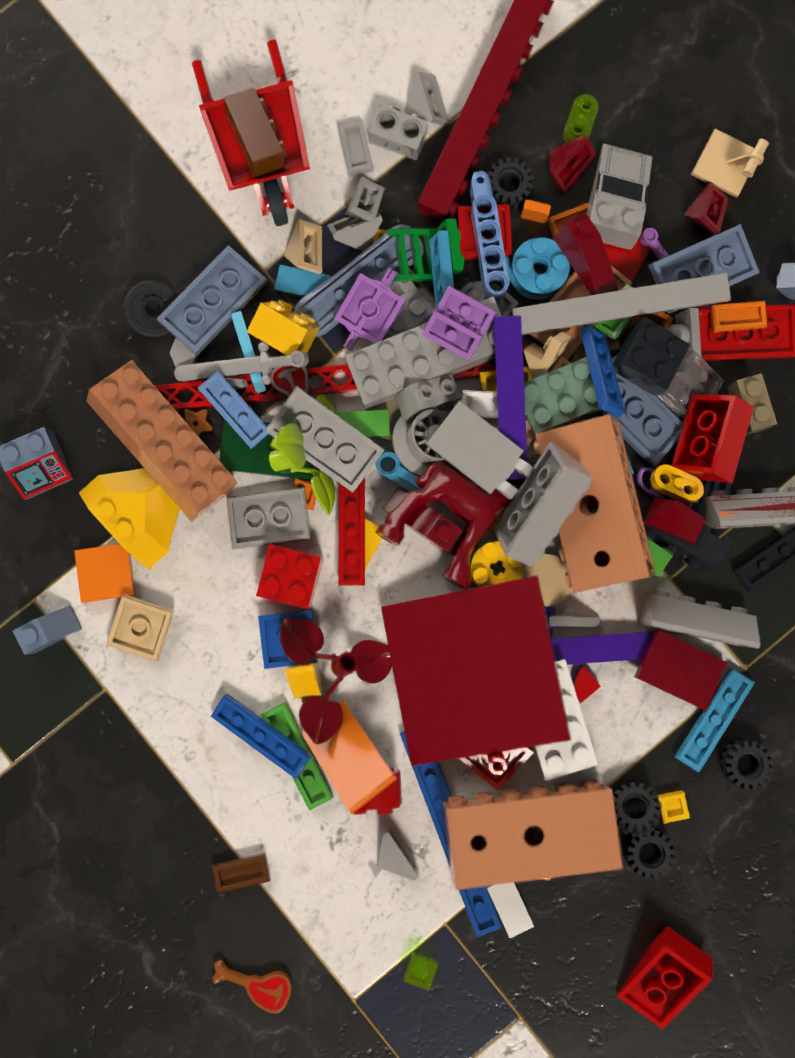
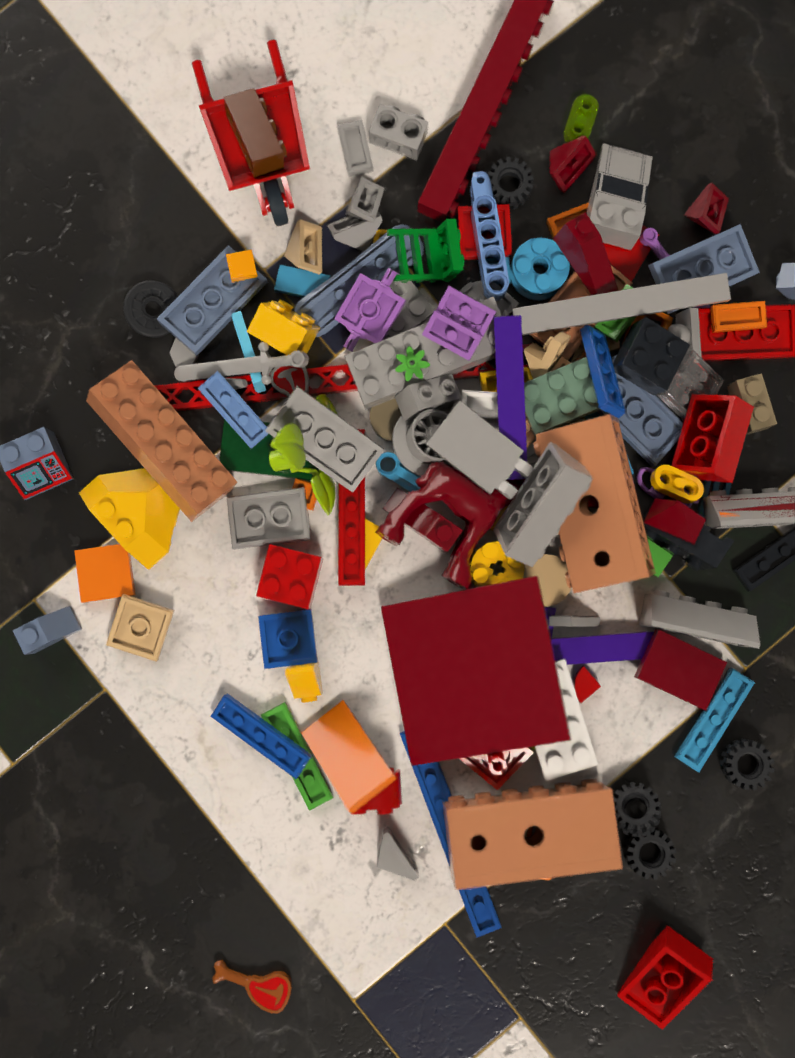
(200, 417): dark orange plate -> none
(241, 265): none -> light orange tile
(241, 872): reddish brown tile -> none
(369, 659): dark red plant -> none
(370, 423): bright green tile -> none
(410, 369): none -> bright green plant
(420, 971): clear neon green plate -> none
(426, 99): light grey slope -> none
(441, 264): dark azure tile -> none
(510, 908): white tile -> none
(535, 211): orange tile -> none
(673, 806): yellow tile -> none
(728, 162): tan plate -> none

